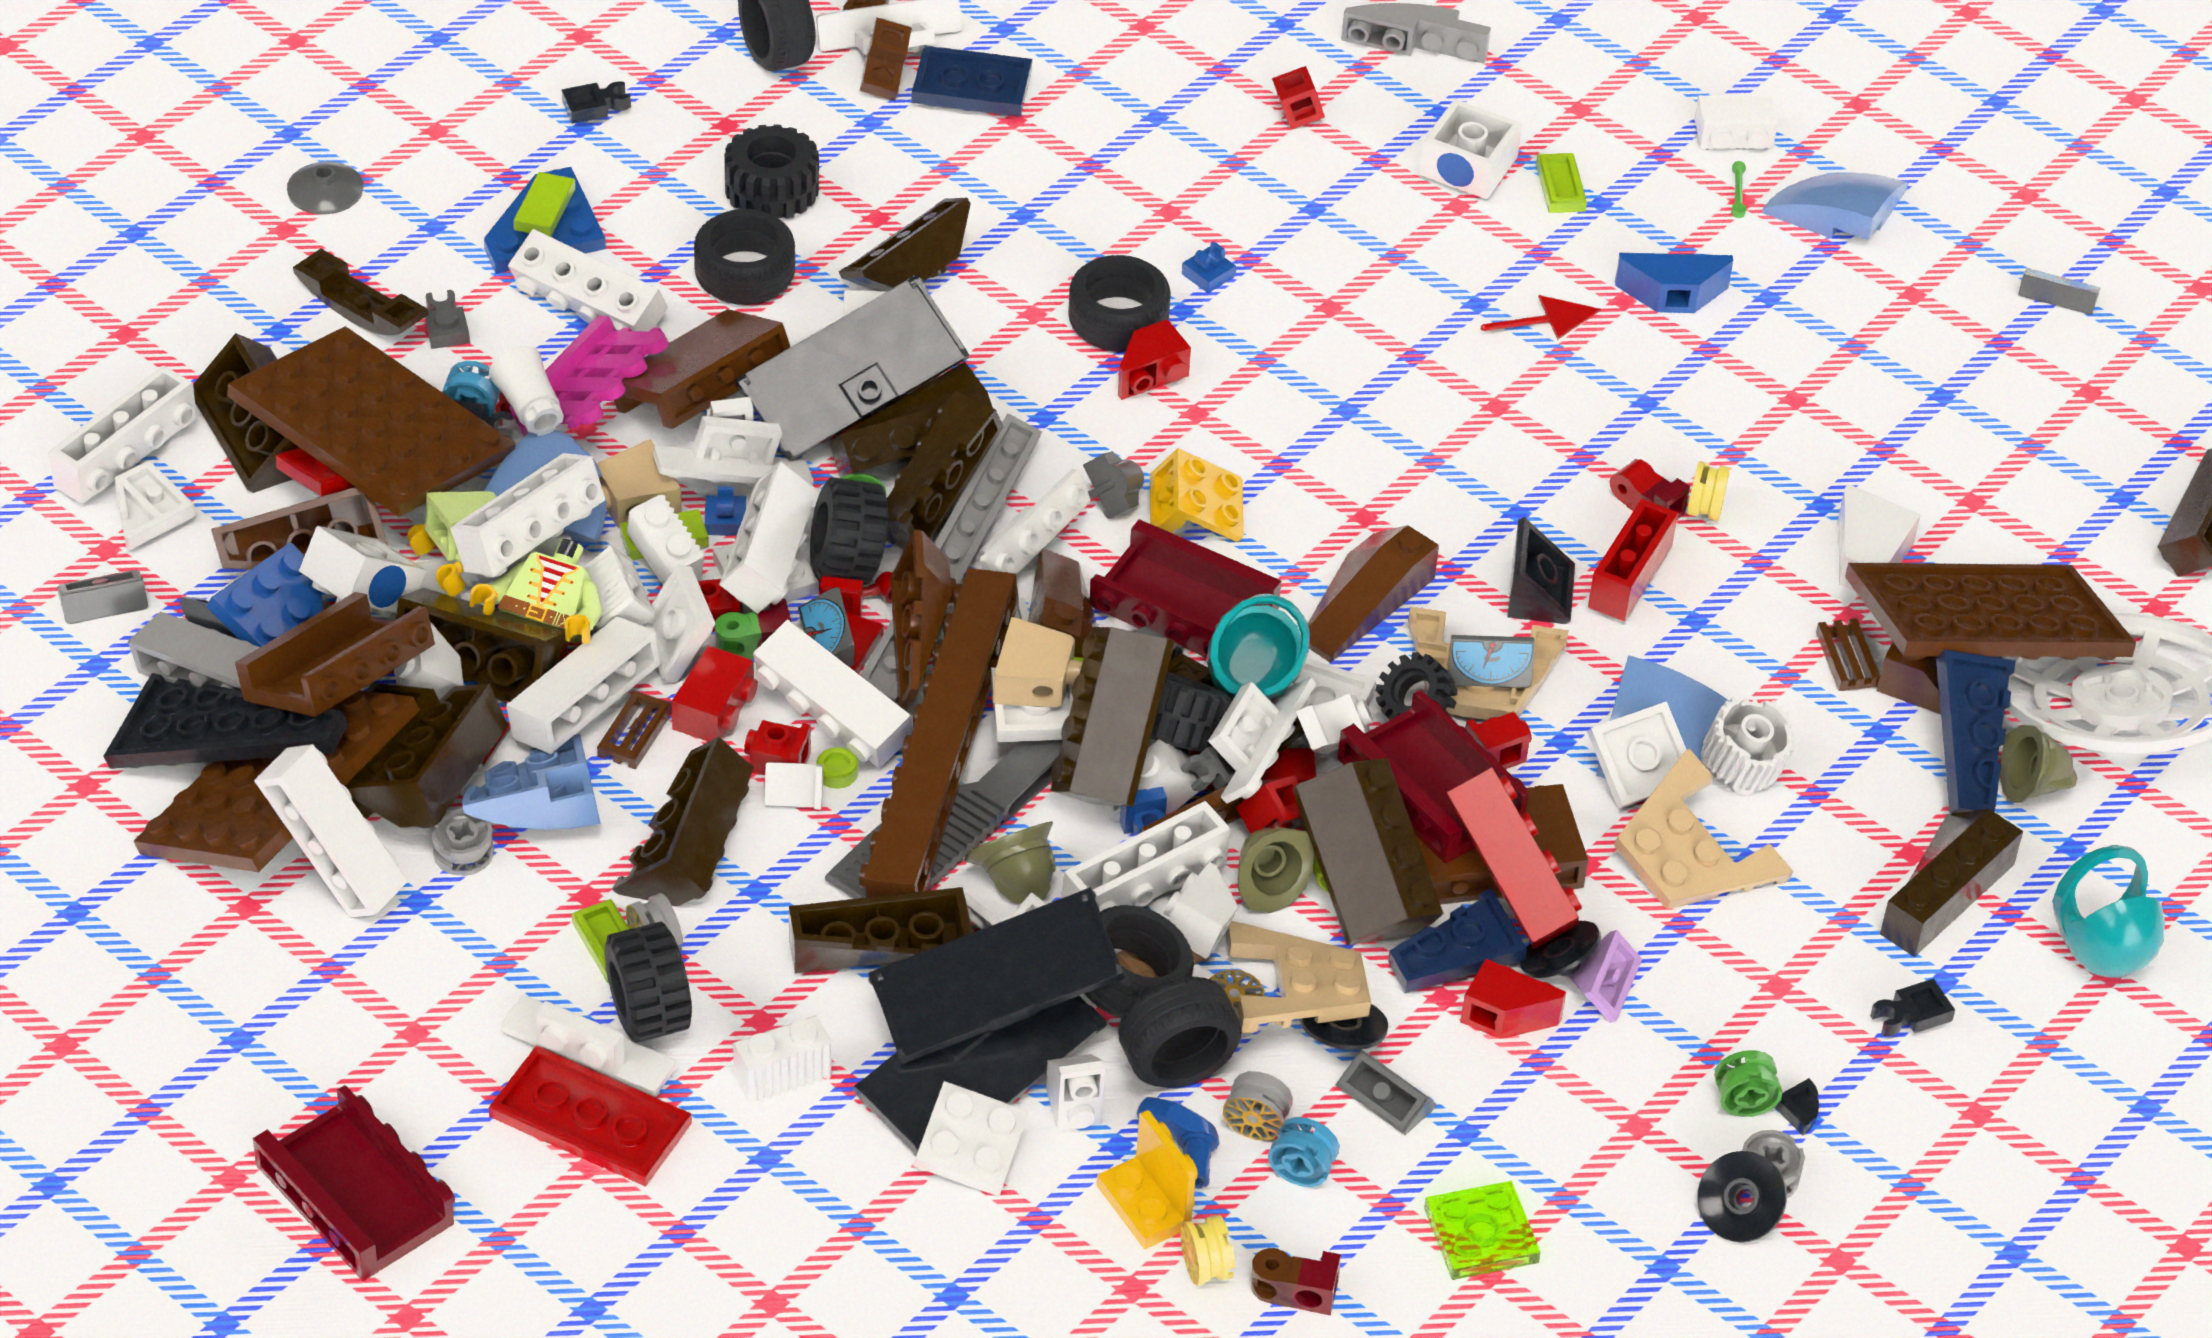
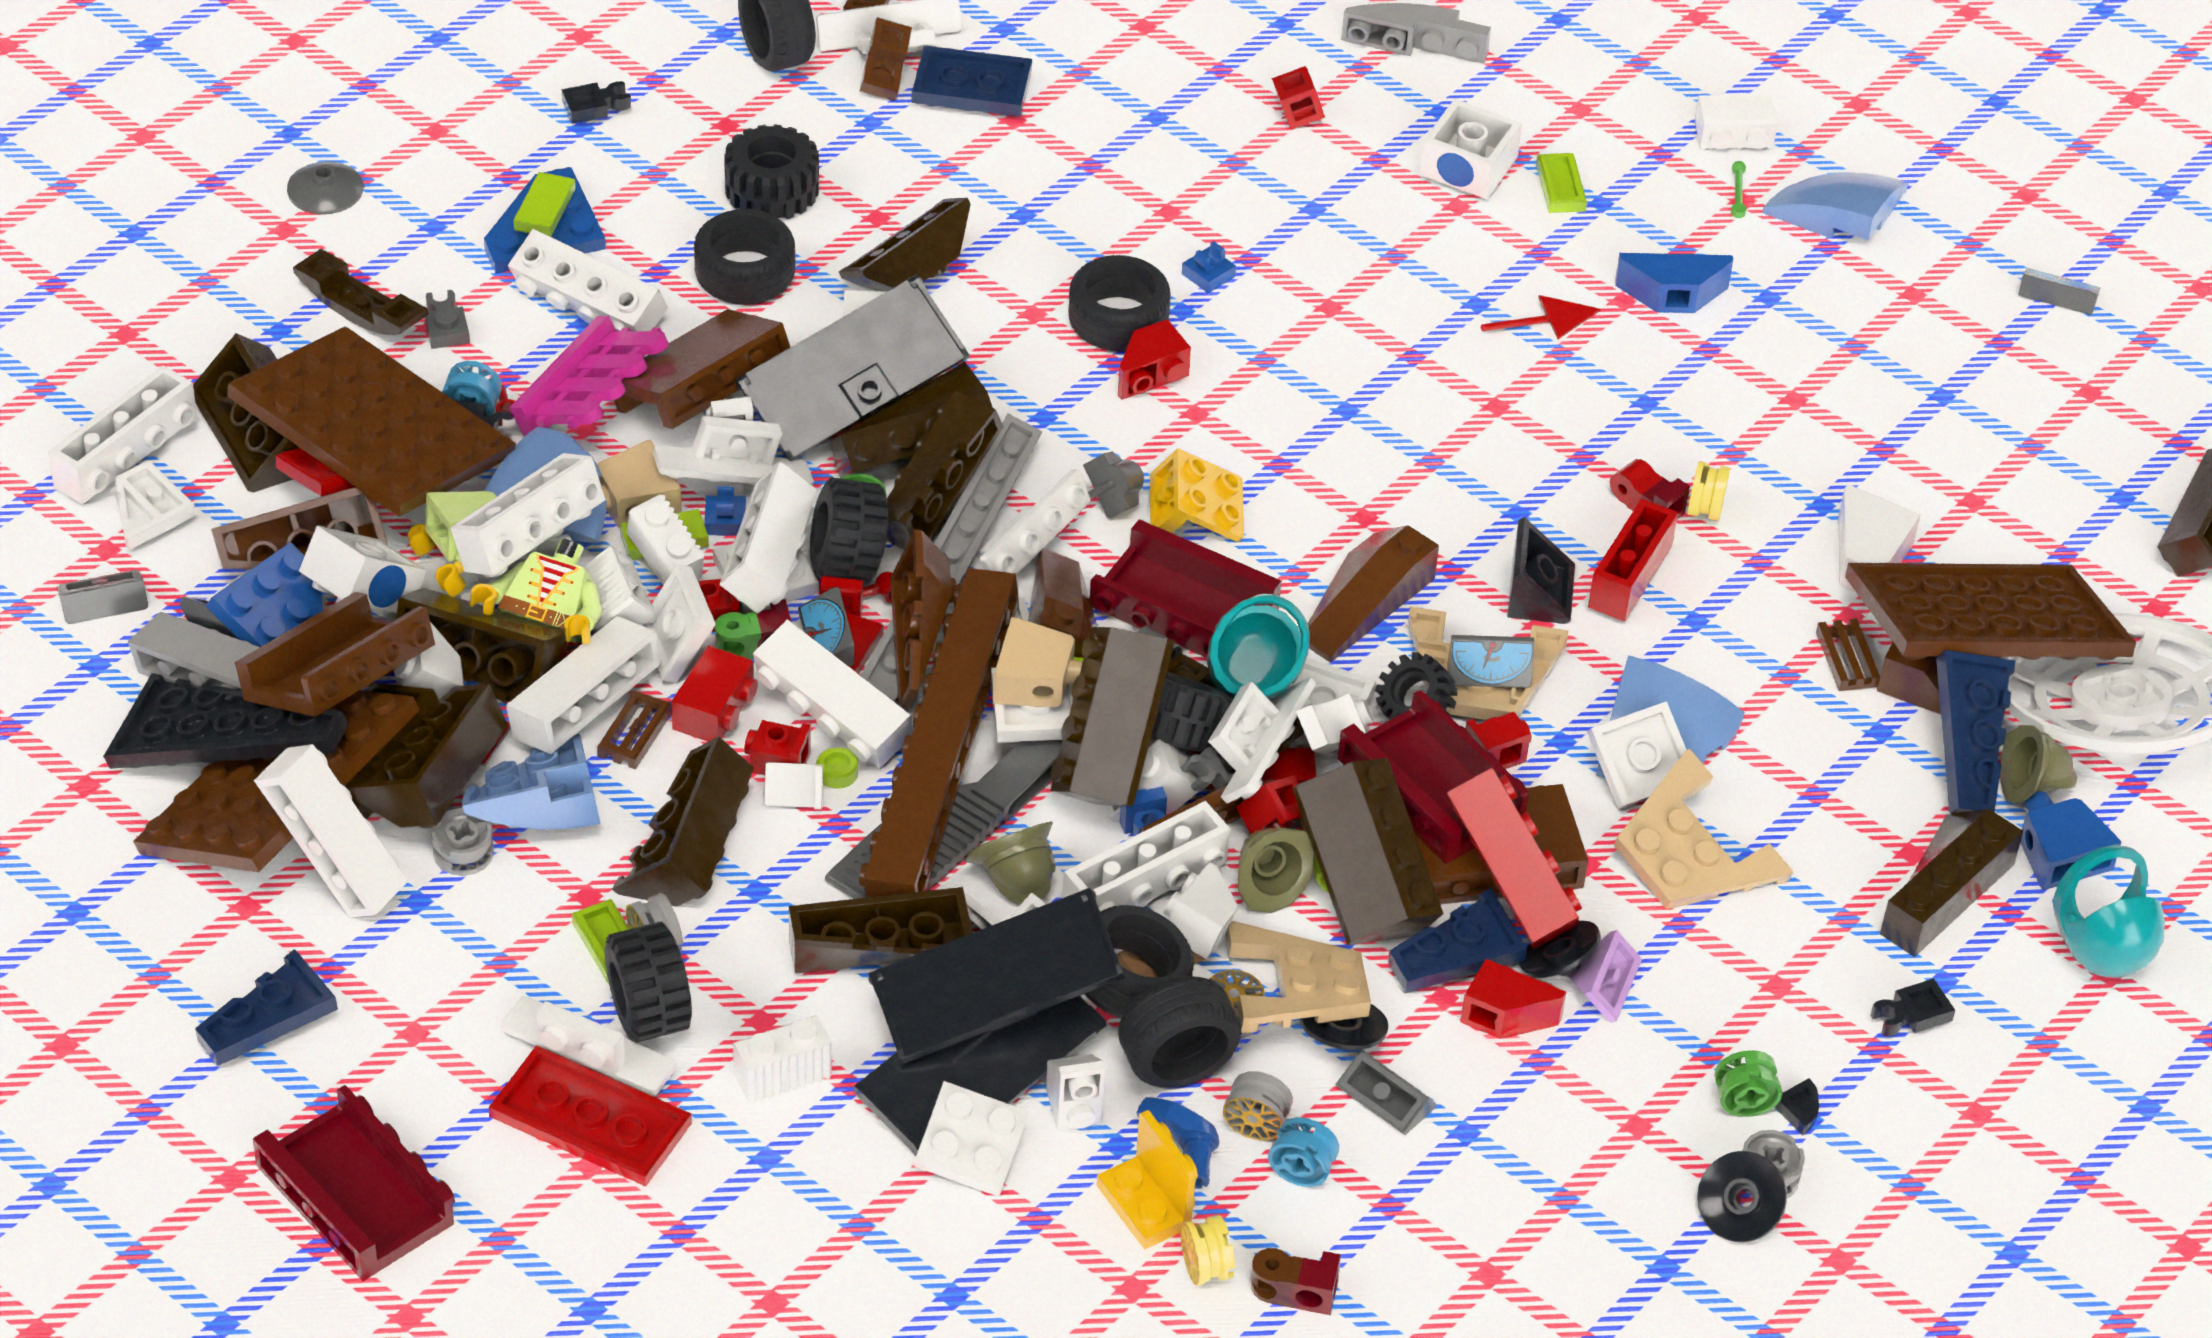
(272, 1009): none -> dark blue wing
(526, 387): white plant -> none
(1482, 1230): clear neon green plate -> none
(1748, 744): white brick -> none
(2060, 836): none -> blue torso

